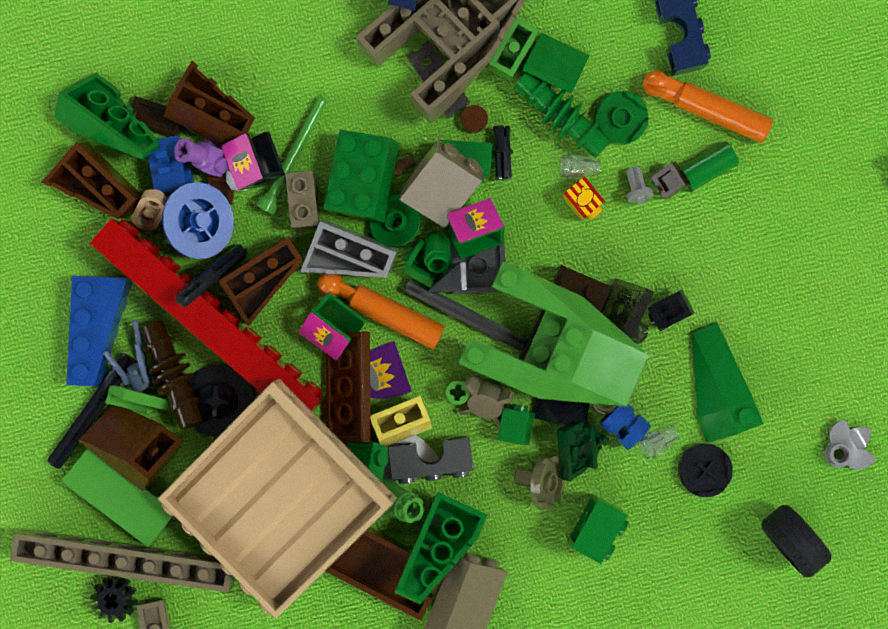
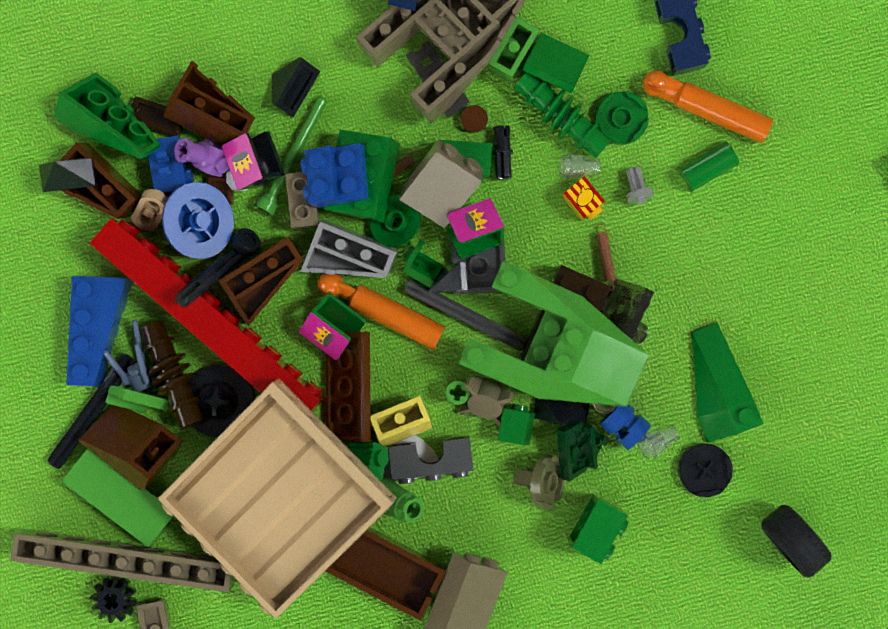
(67, 174): none -> black slope
(246, 242): none -> black tile
(292, 85): none -> black slope
(335, 175): none -> blue plate
(387, 373): dark purple sticker -> none
(437, 252): green brick -> none
(440, 543): green wedge -> none
(605, 256): none -> nougat piece
(670, 180): plate -> none
(670, 310): black bracket -> none
(852, 445): light grey plate -> none

